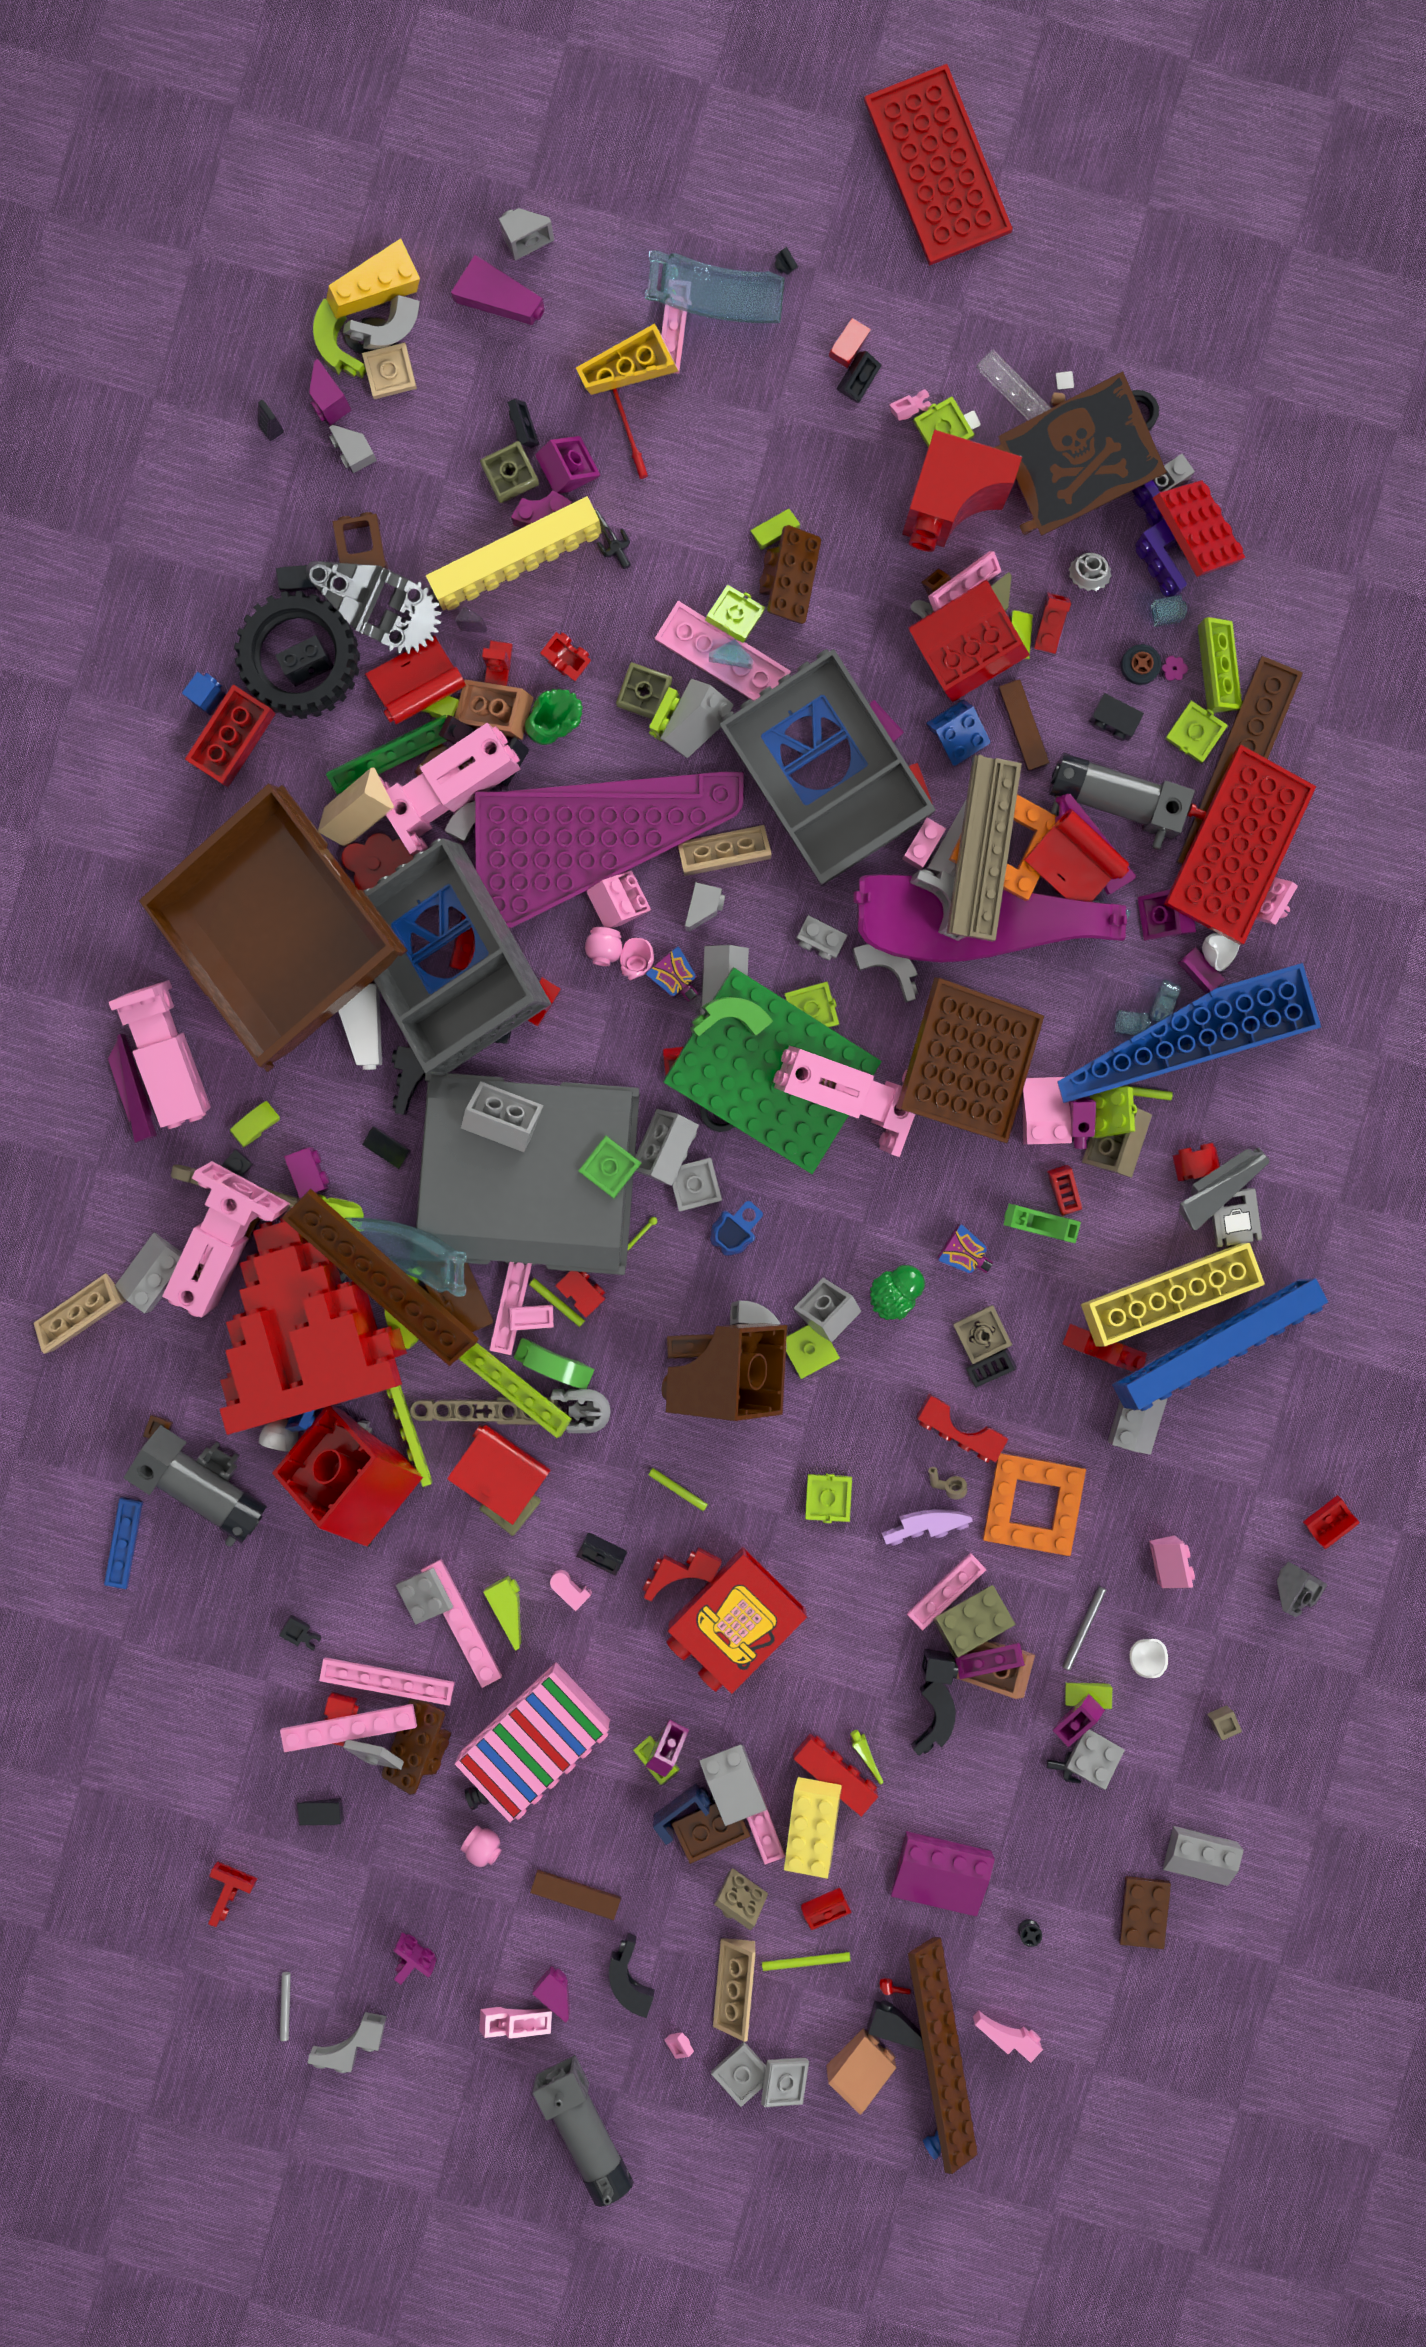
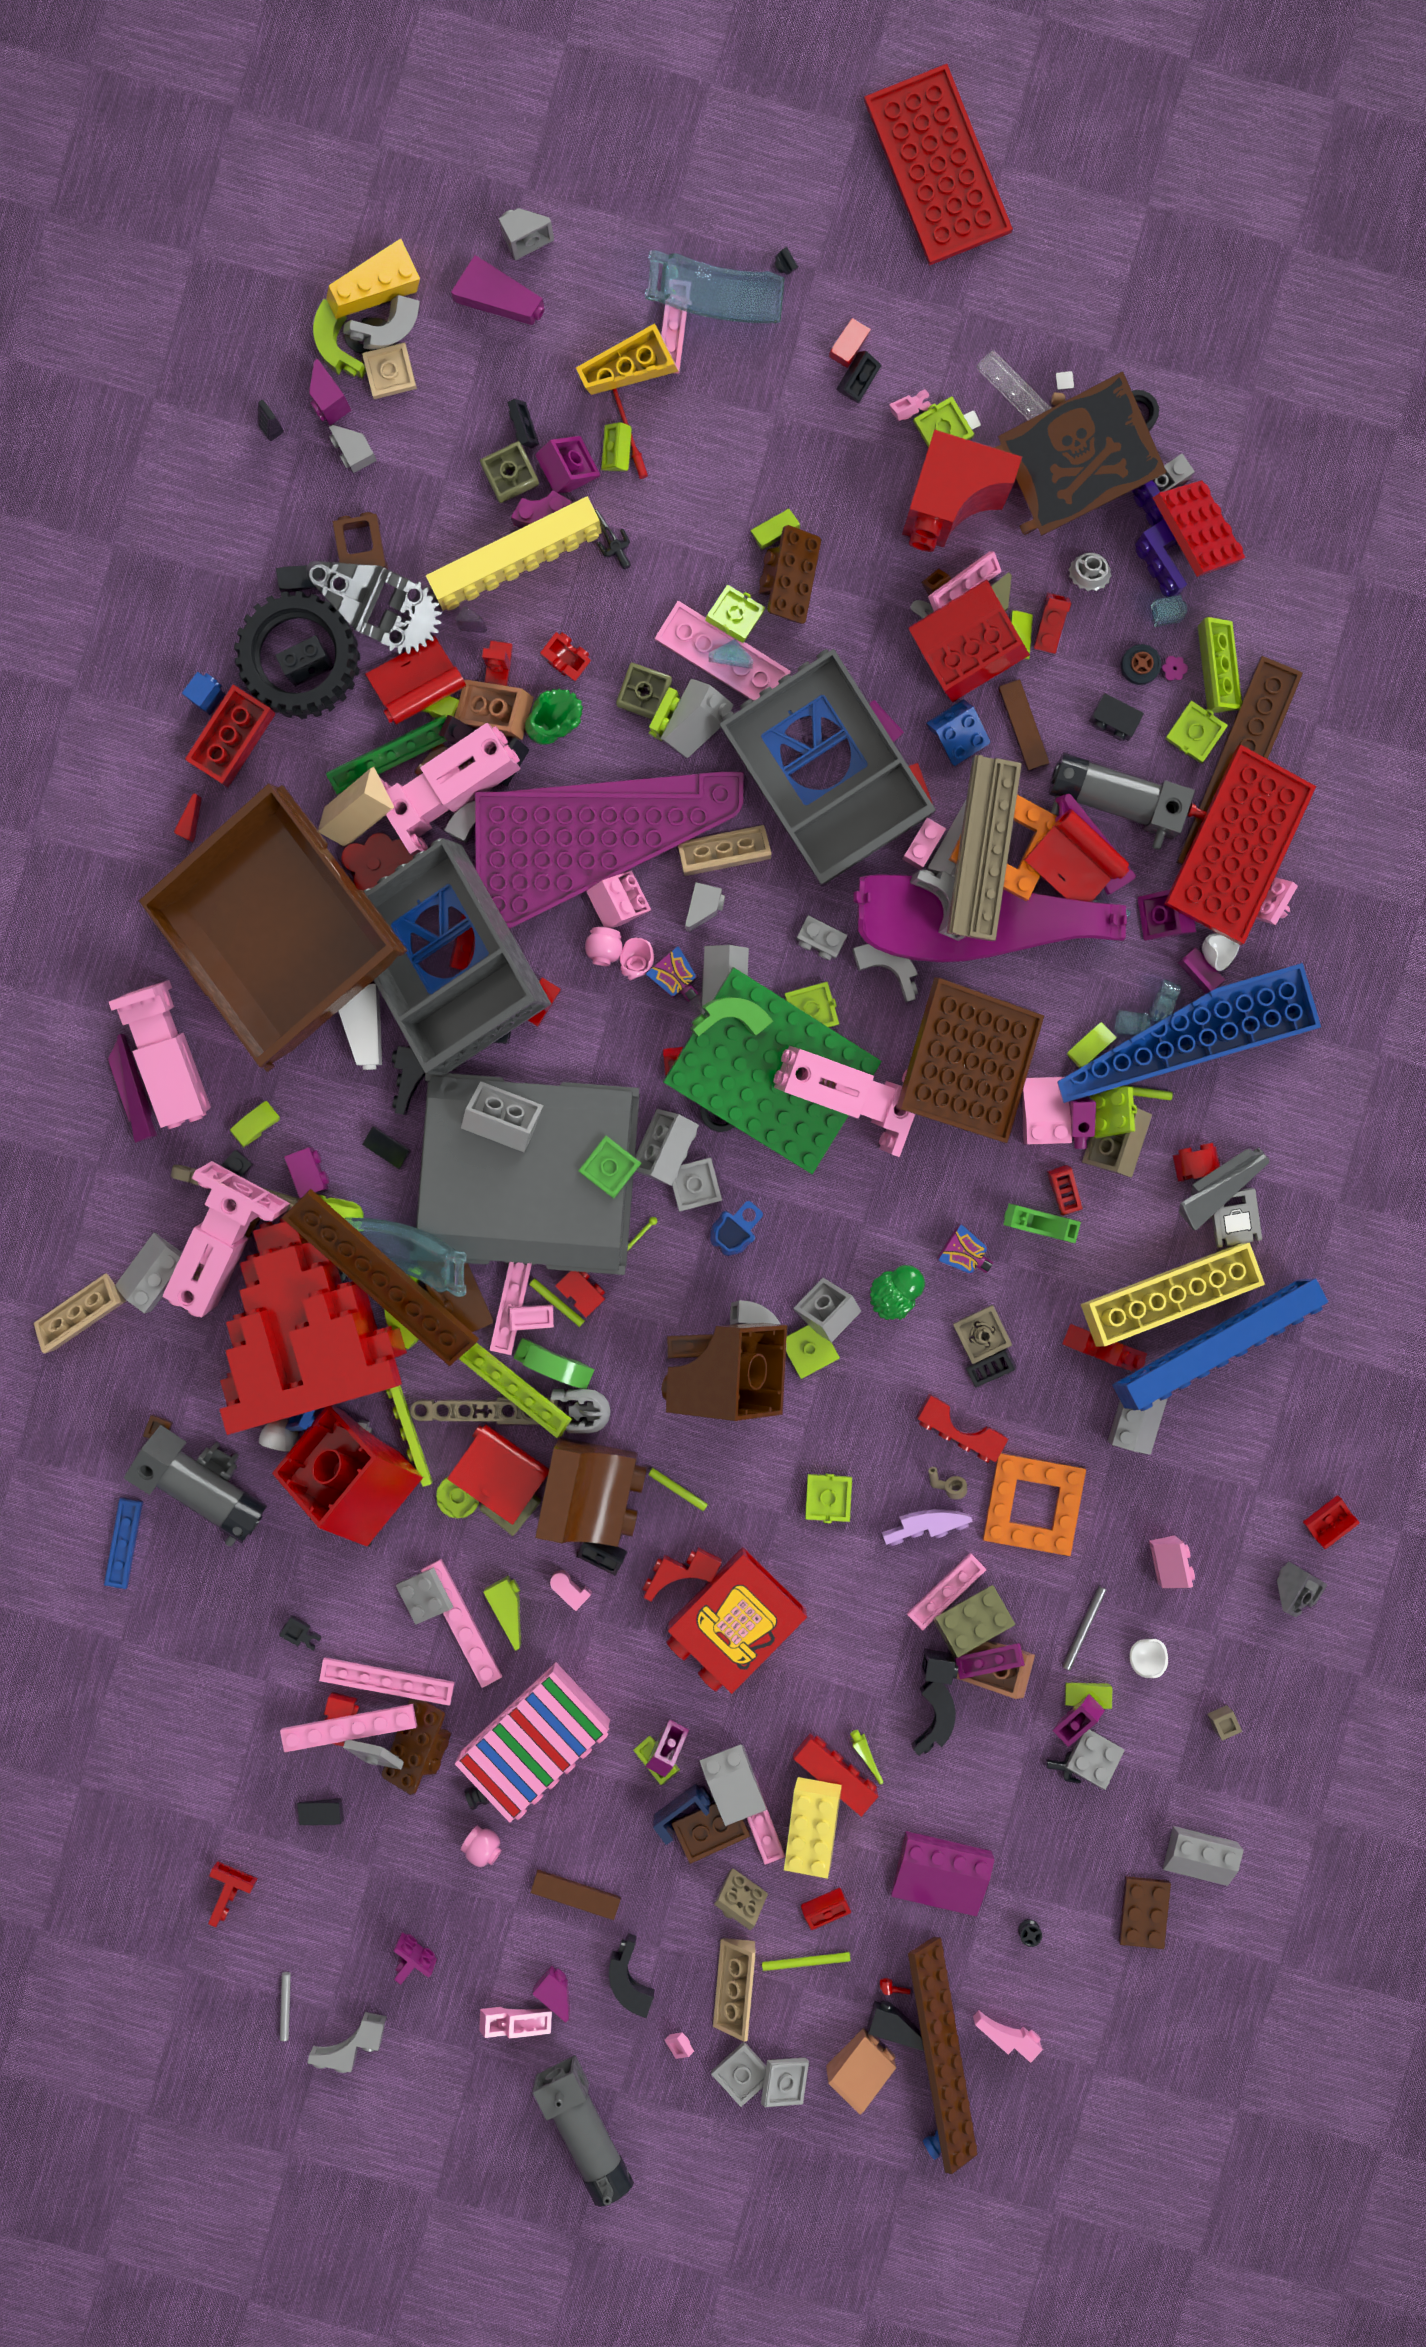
(188, 822): none -> red slope
(455, 1501): none -> lime tile
(589, 1494): none -> reddish brown brick
(616, 447): none -> lime slope
(1091, 1045): none -> lime slope

